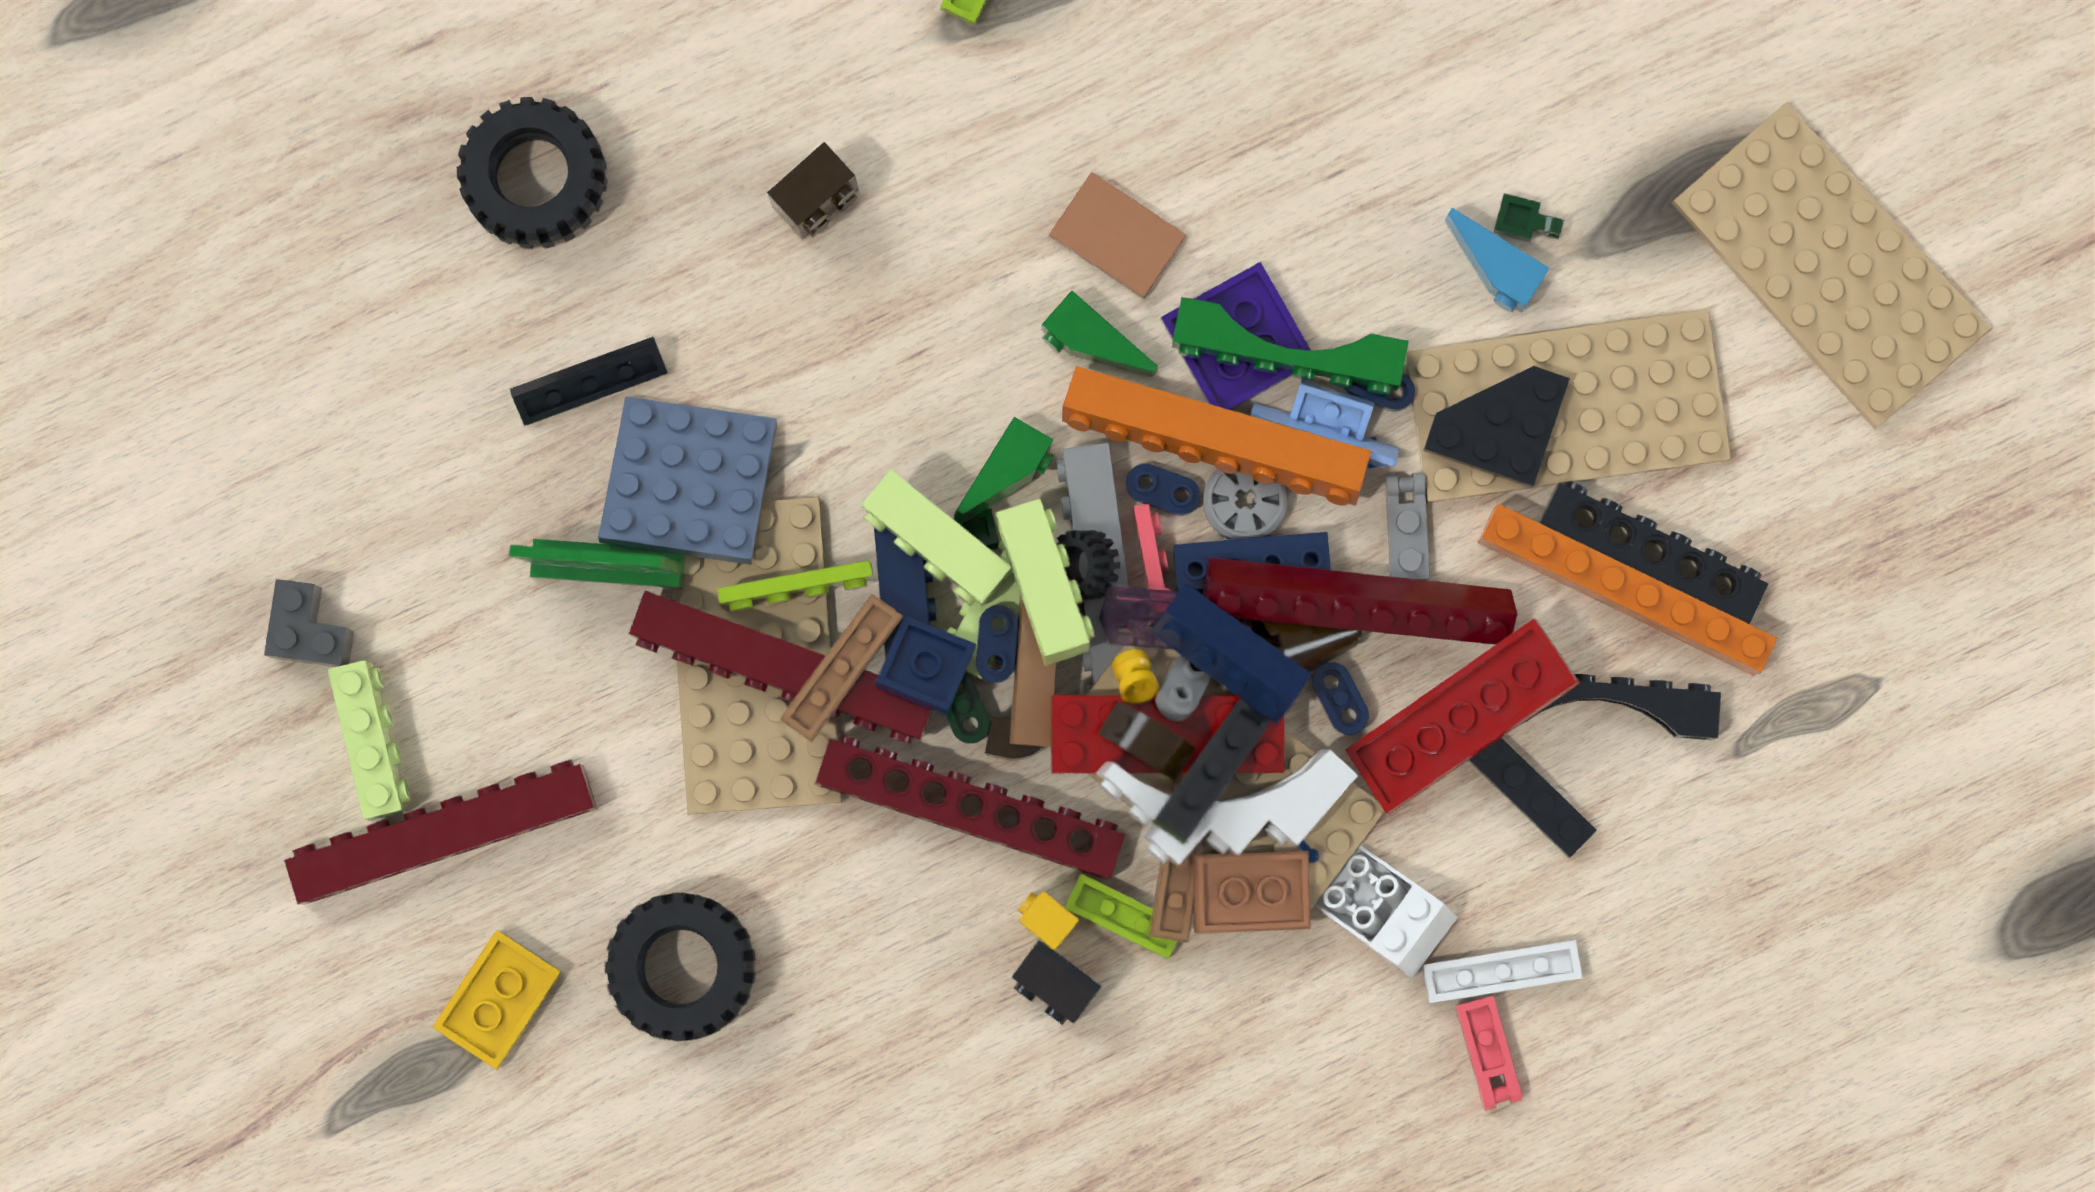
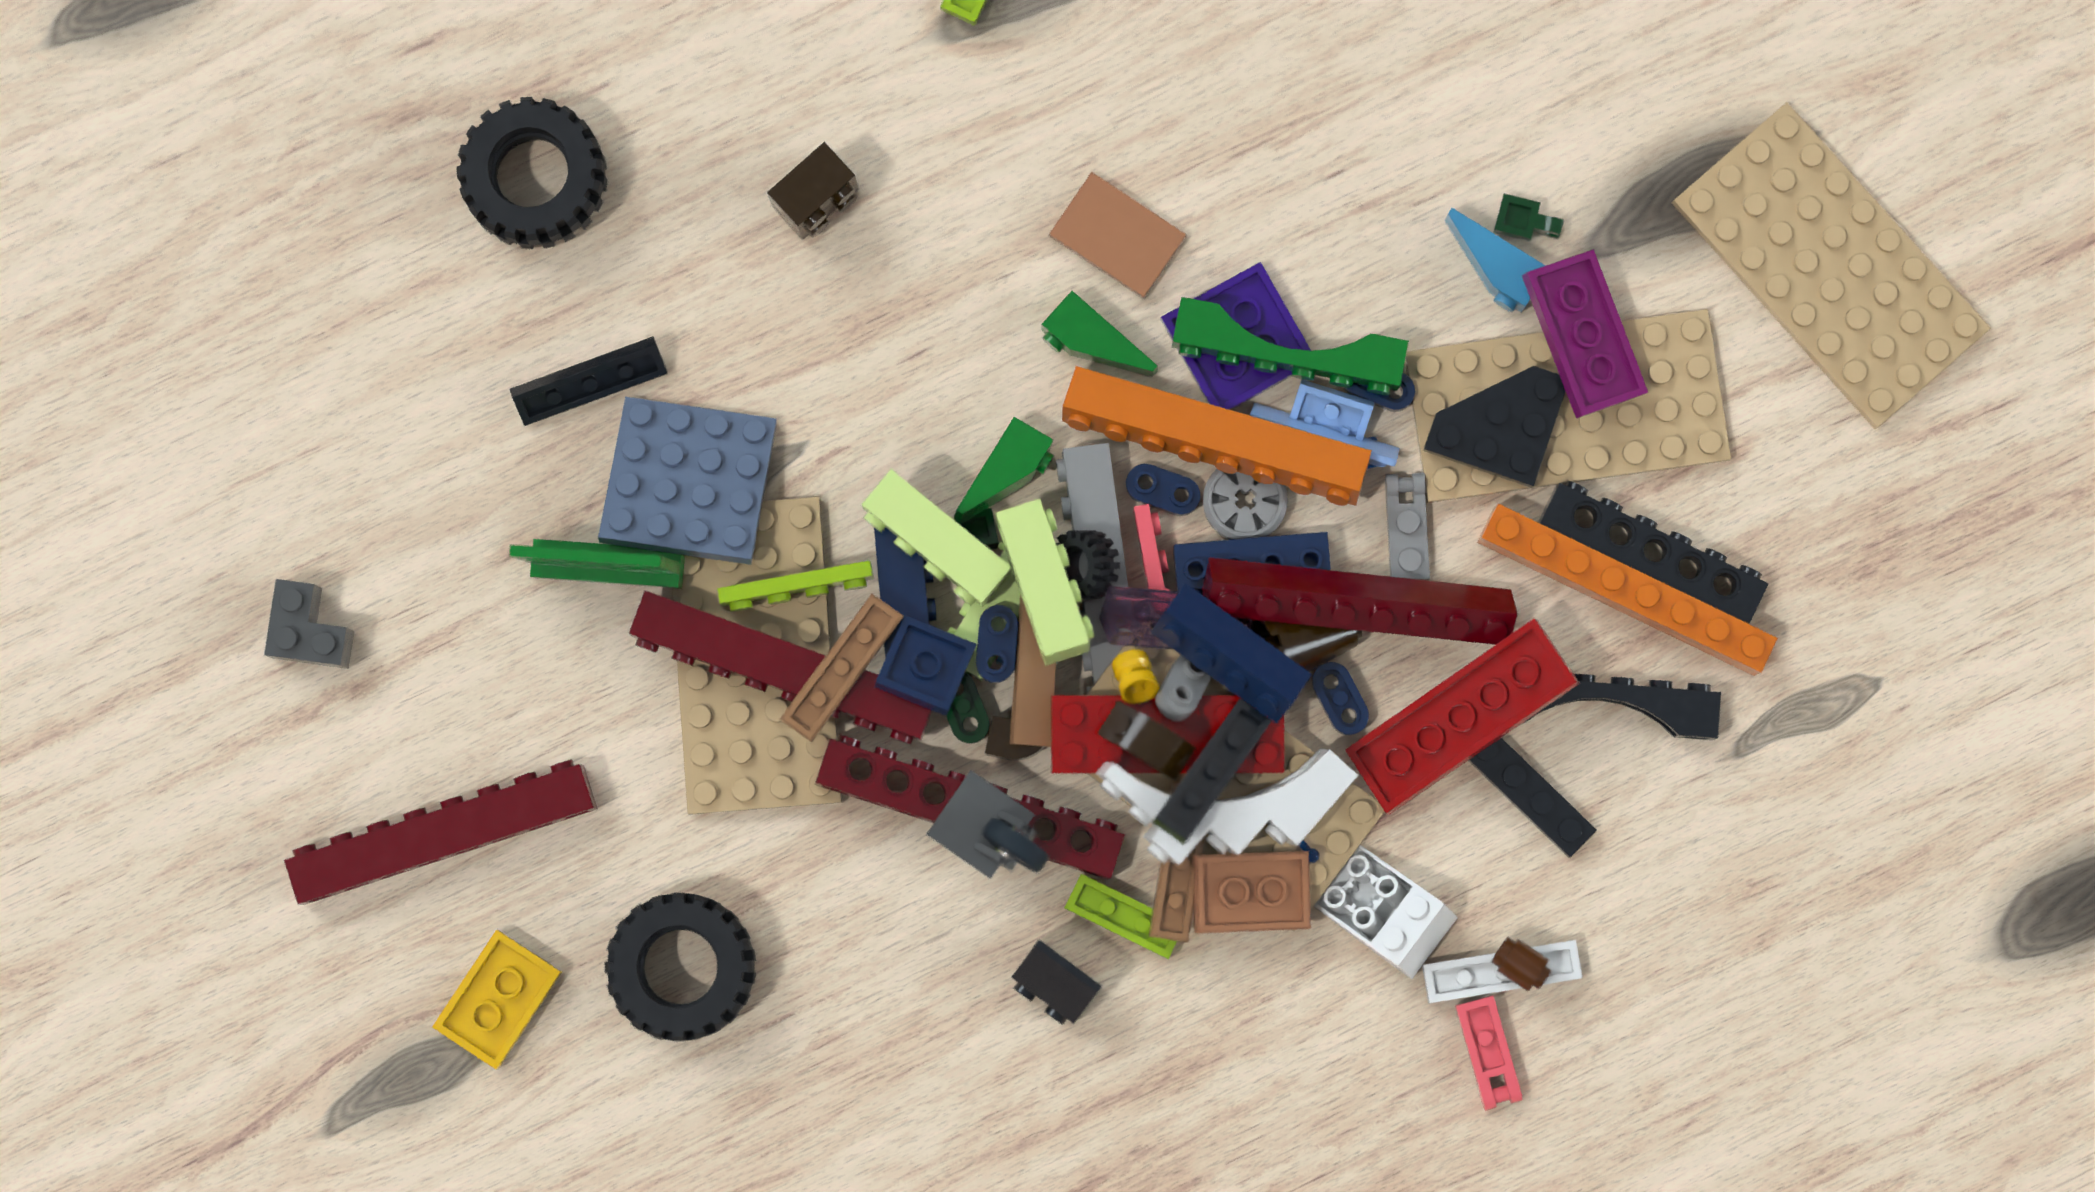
(368, 740): yellowish green brick -> none
(988, 829): none -> dark grey plate
(1046, 919): yellow brick -> none
(1521, 964): none -> reddish brown brick
(1584, 333): none -> magenta plate

